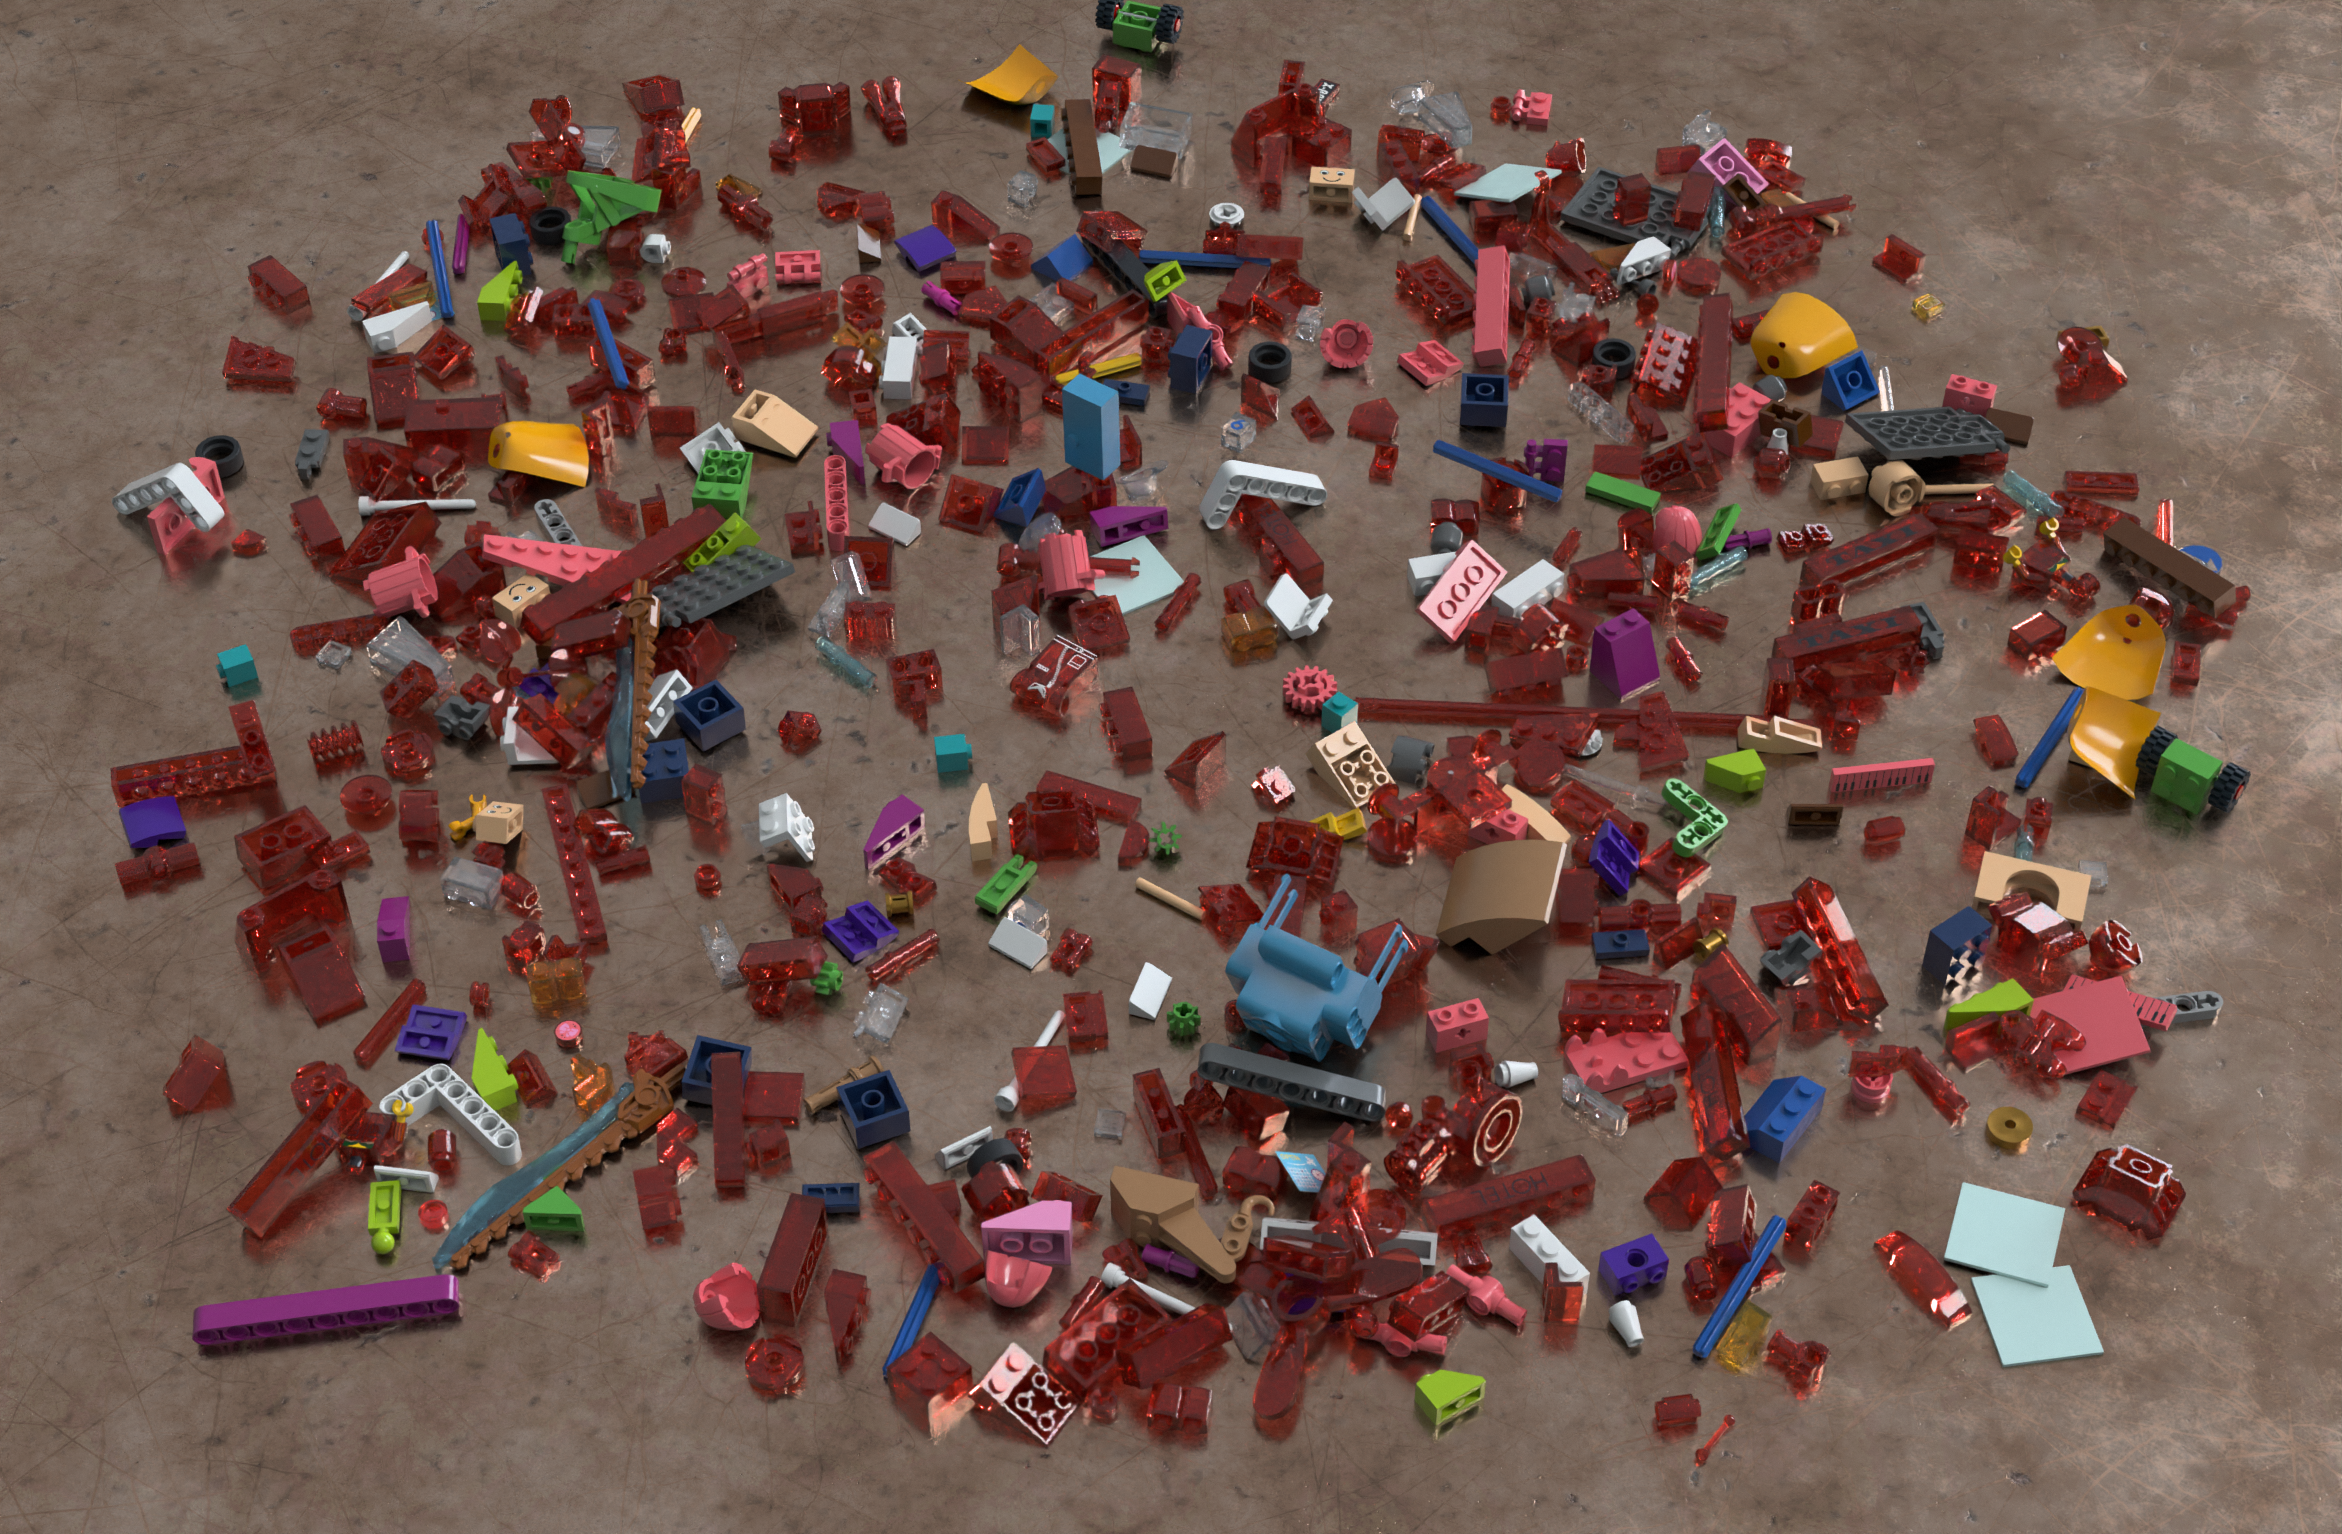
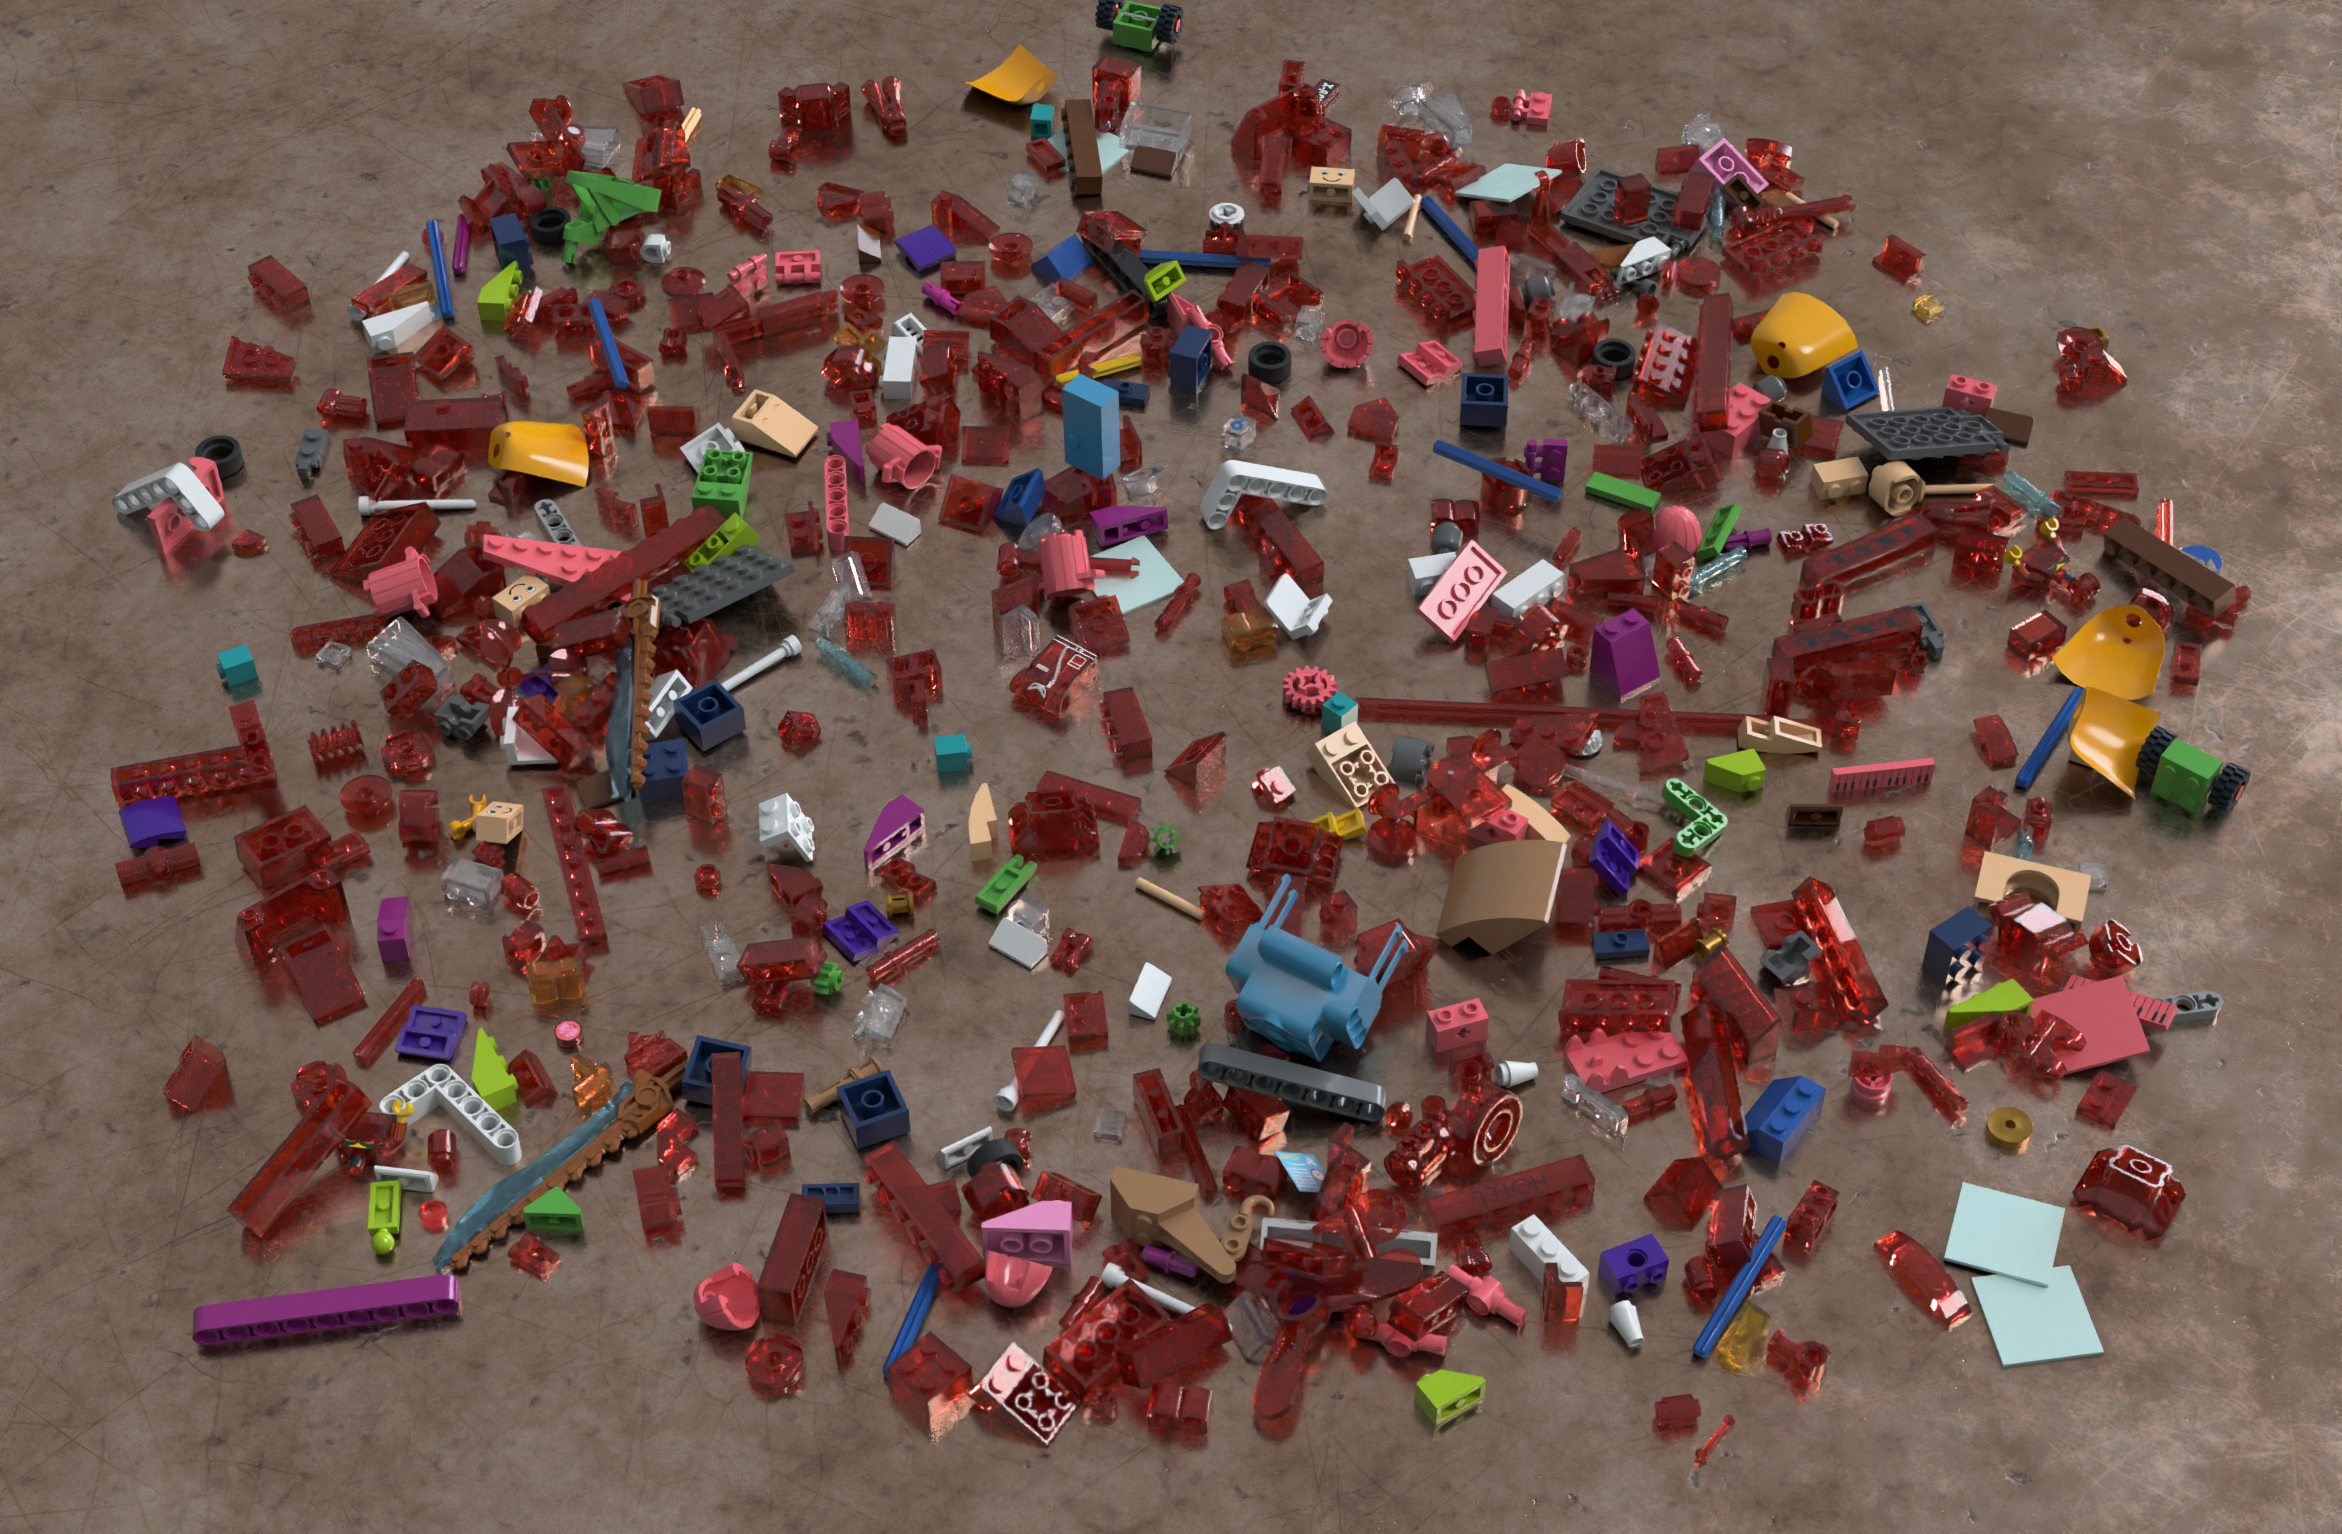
(789, 647): none -> white piece

